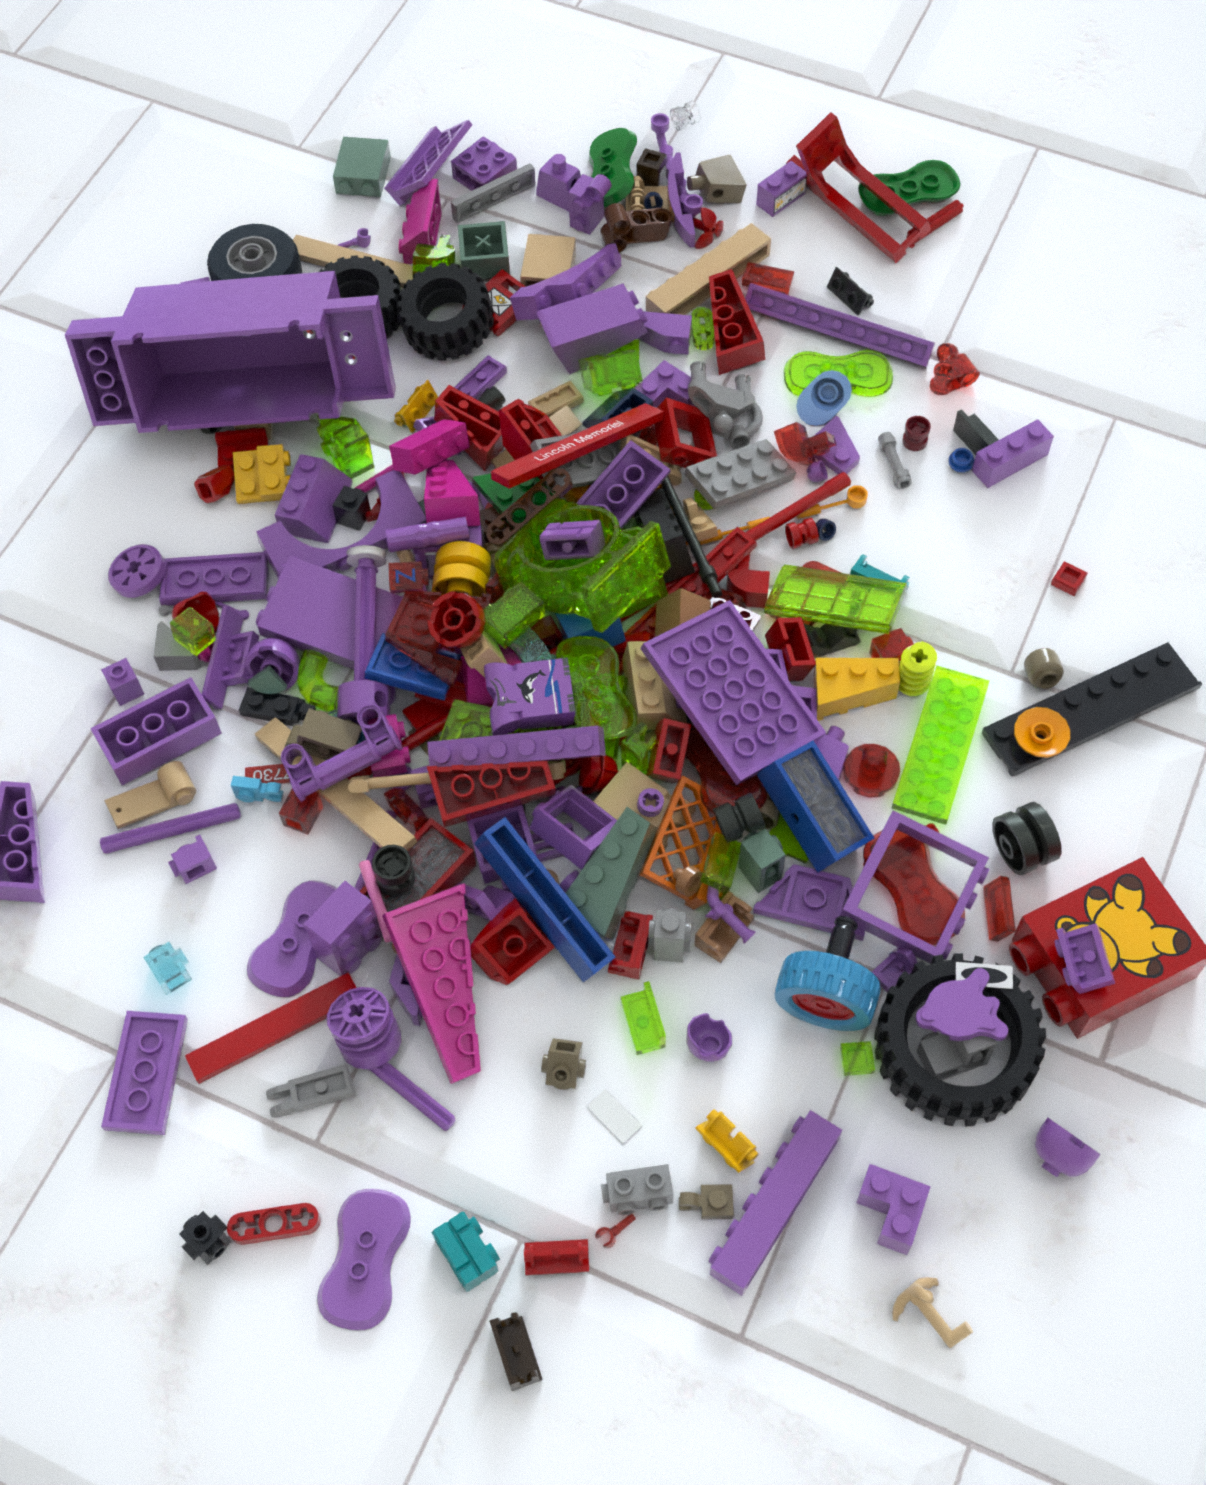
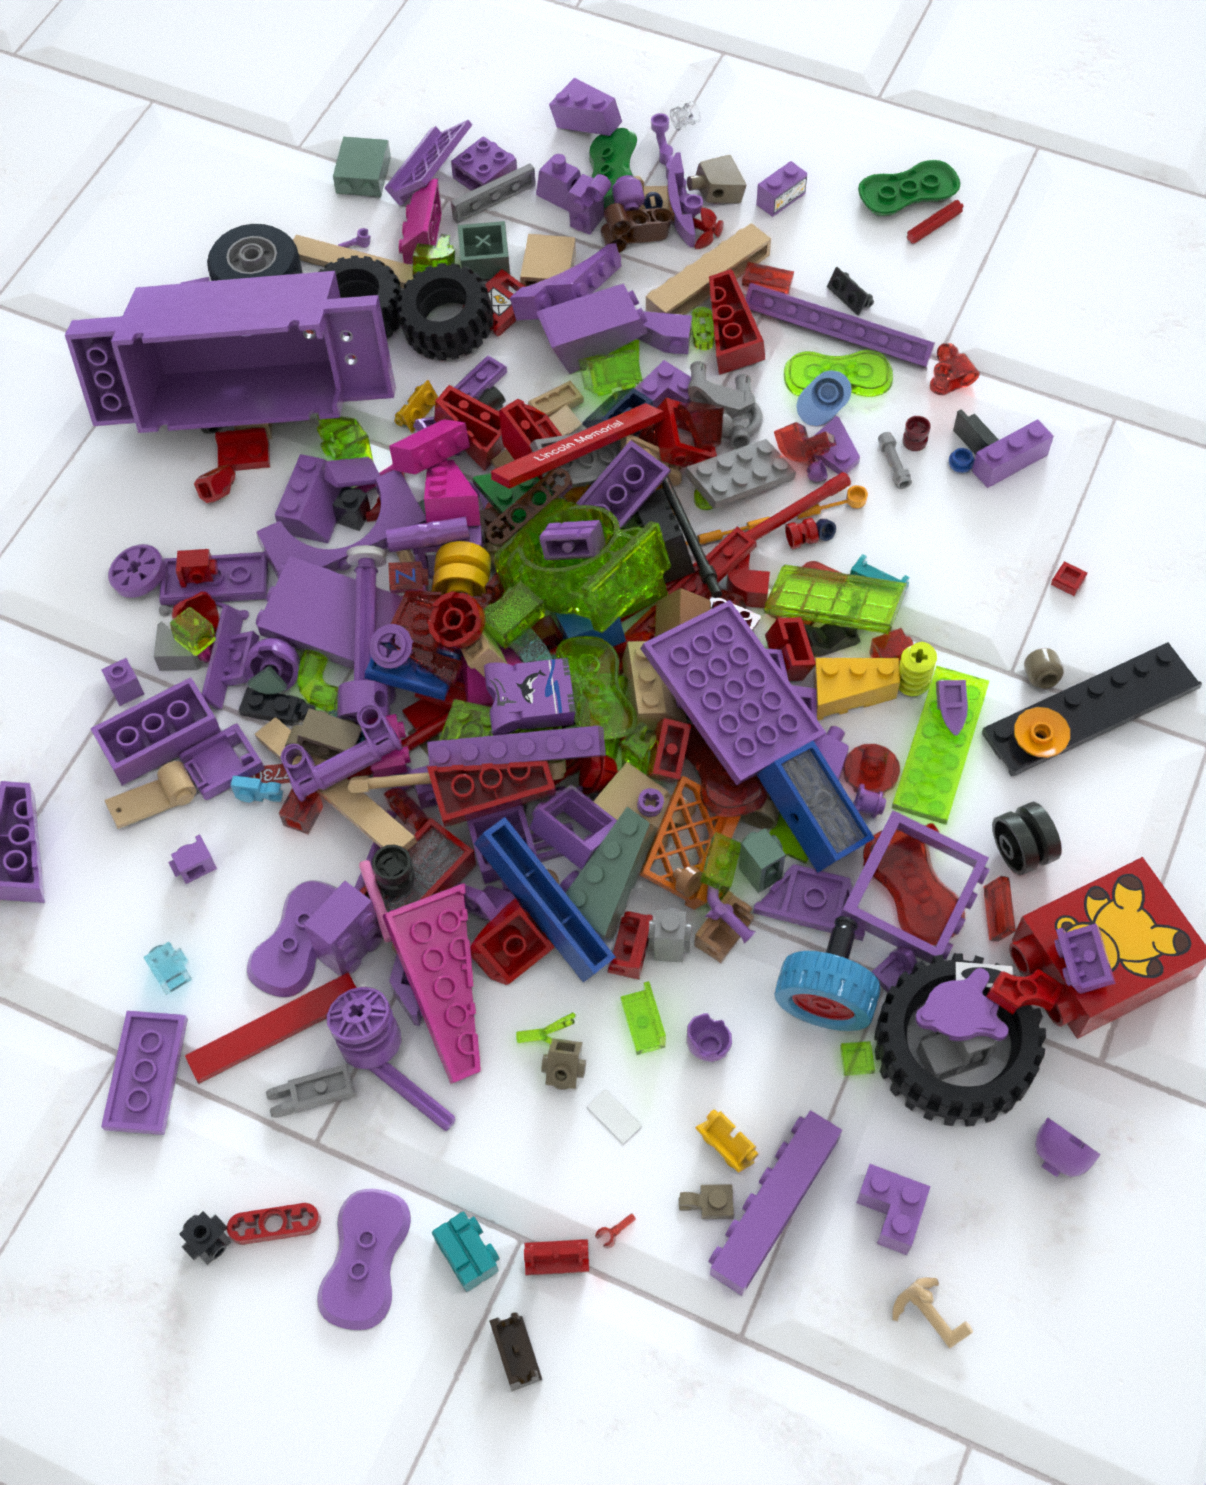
(170, 828): medium lavender axle -> none
(195, 566): none -> red brick
(215, 762): none -> medium lavender container
(261, 474): yellow plate -> none
(351, 472): none -> medium lavender slope
(385, 635): none -> medium lavender gear
(541, 1033): none -> clear neon green plant
(585, 109): none -> medium lavender wedge
(628, 192): none -> medium lavender head
(638, 1189): light grey brick -> none
(650, 166): dark brown panel -> none
(700, 522): tan hinge -> none
(704, 422): none -> clear red slope
(737, 818): pearl dark grey wheel -> none
(827, 145): red piece -> none
(869, 802): none -> medium lavender brick
(952, 703): none -> medium lavender plate
(1016, 991): none -> red tile

